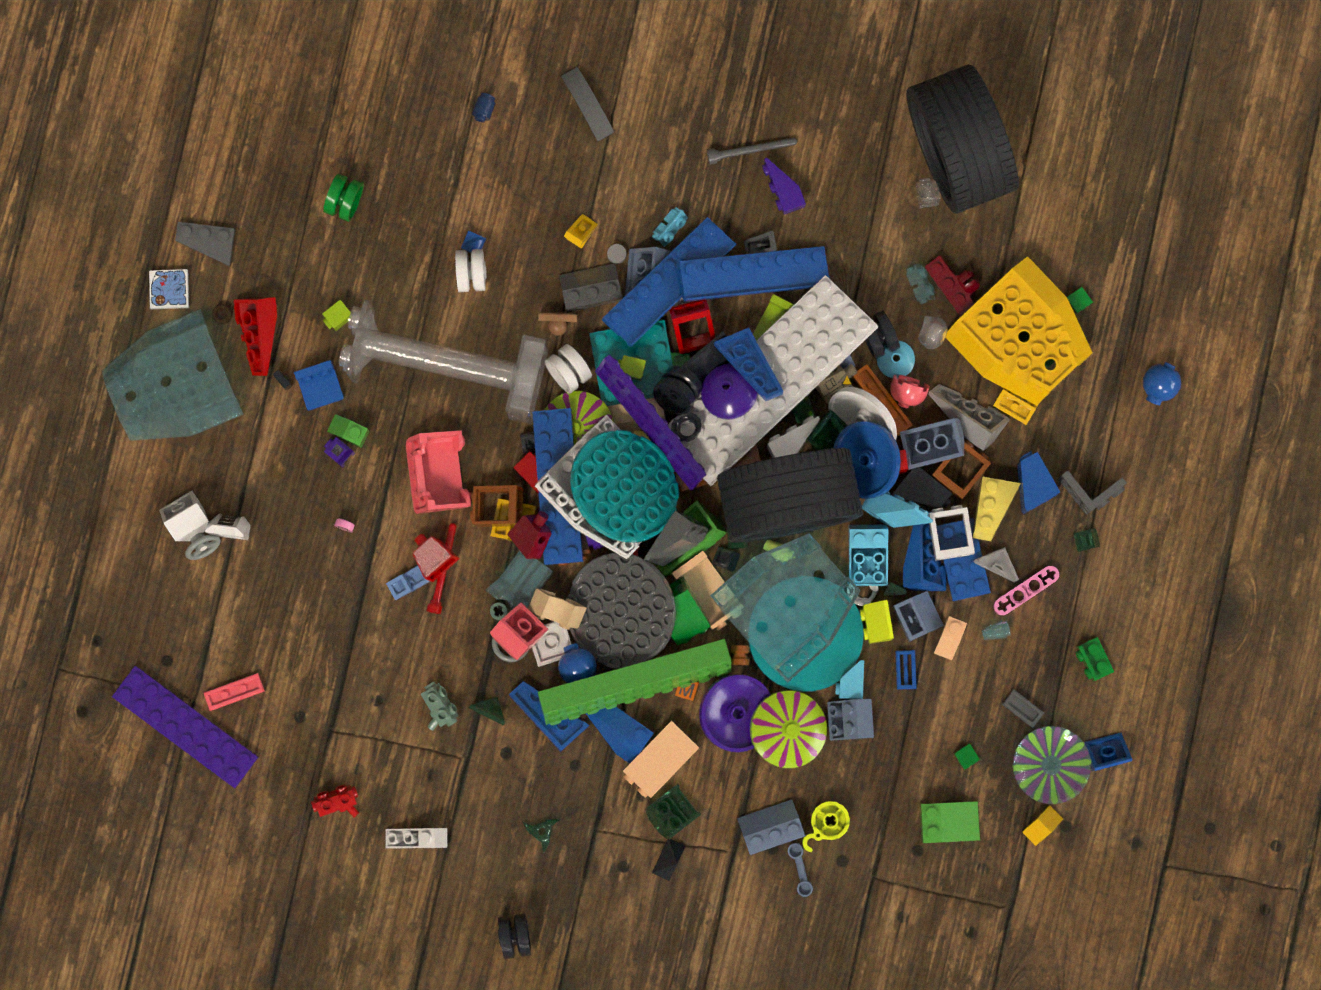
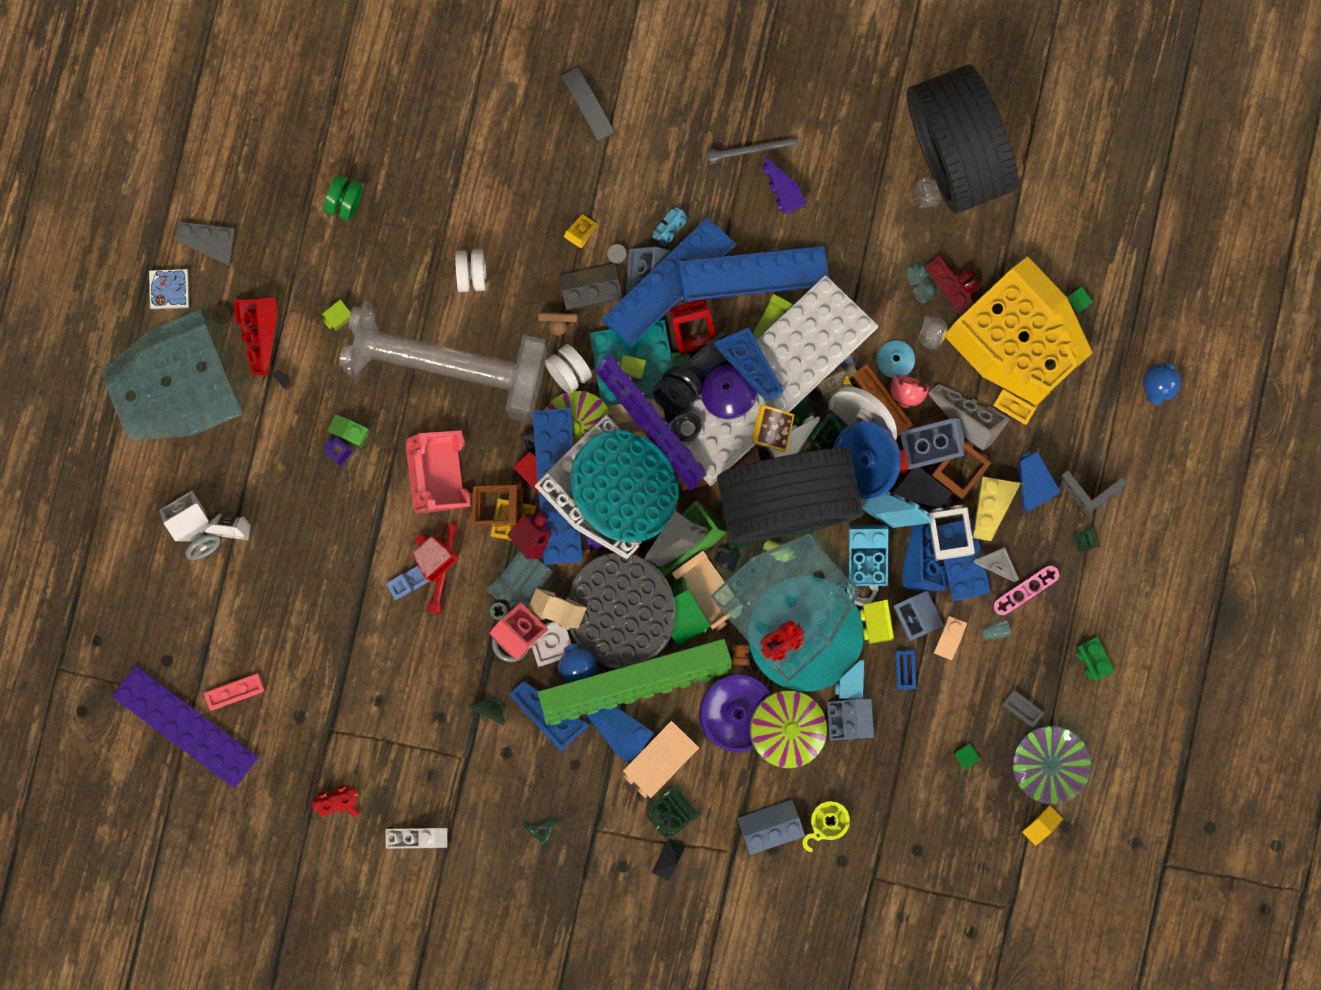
(319, 385): blue bracket -> none
(344, 525): bright pink tile -> none
(440, 707): sand green brick -> none
(473, 241): blue tile -> none
(483, 107): dark blue brick -> none
(512, 936): black wheel -> none
(688, 692): orange tile -> none
(761, 243): dark grey slope -> none
(772, 428): none -> slope
(784, 639): none -> red brick
(796, 852): sand blue bar -> none
(884, 334): black wheel -> none
(894, 589): clear green slope -> none
(949, 822): bright green slope -> none
(1108, 751): blue slope -> none

